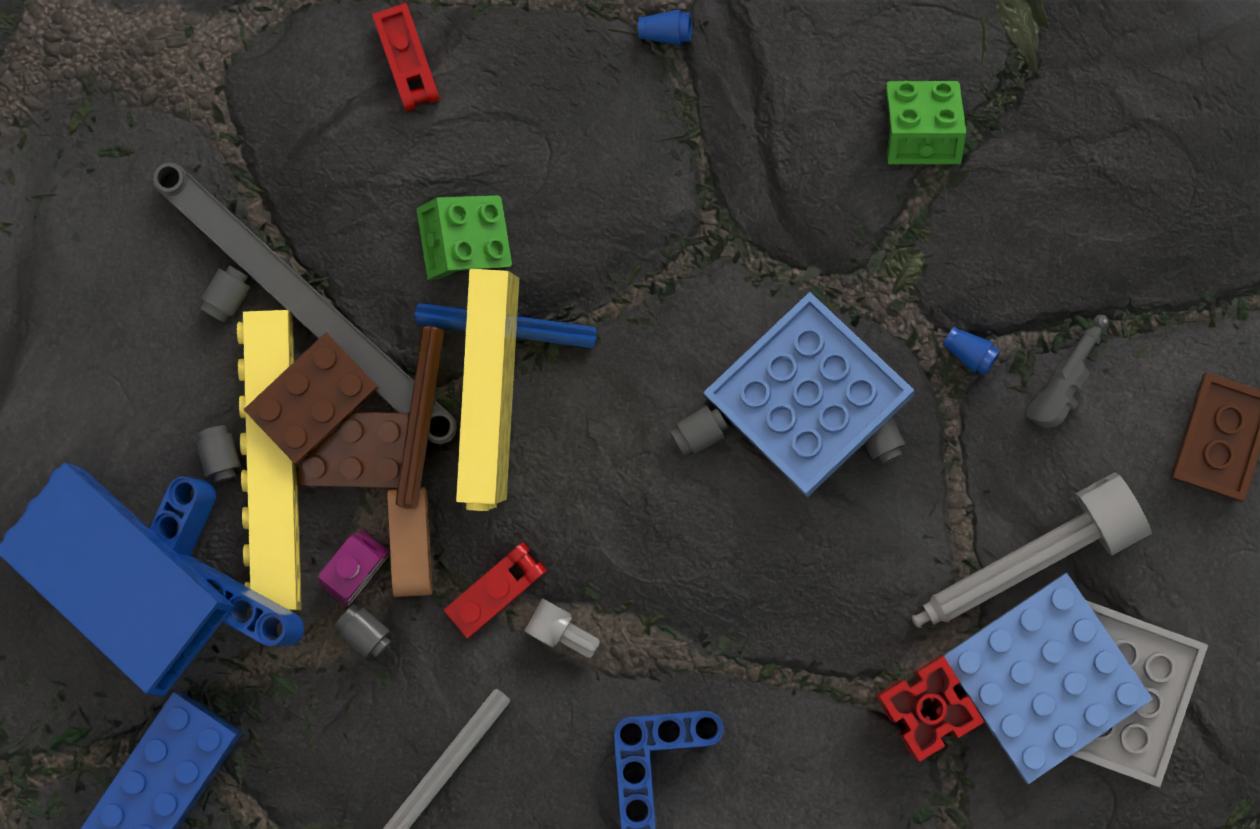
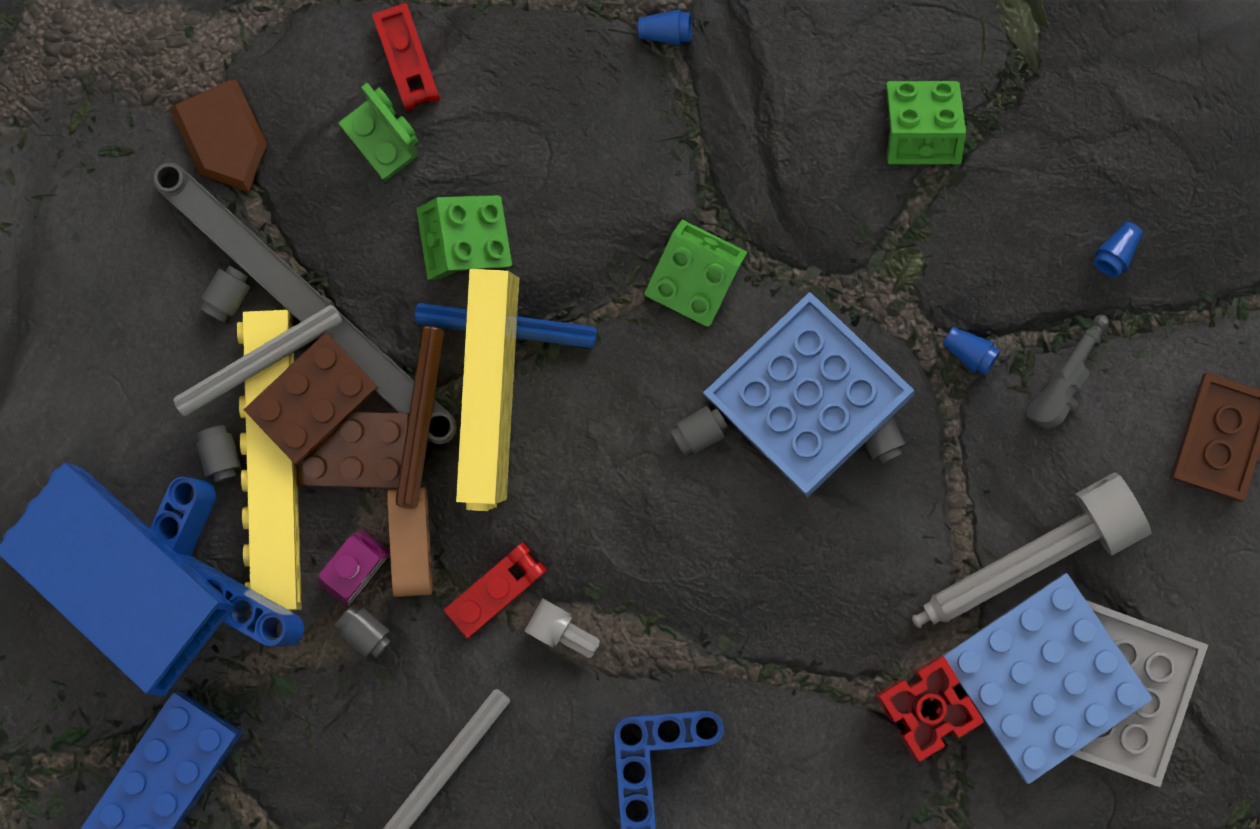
(222, 135): none -> reddish brown tile
(257, 360): none -> light grey axle
(380, 136): none -> bright green bracket
(695, 273): none -> bright green bracket
(1117, 252): none -> blue cone

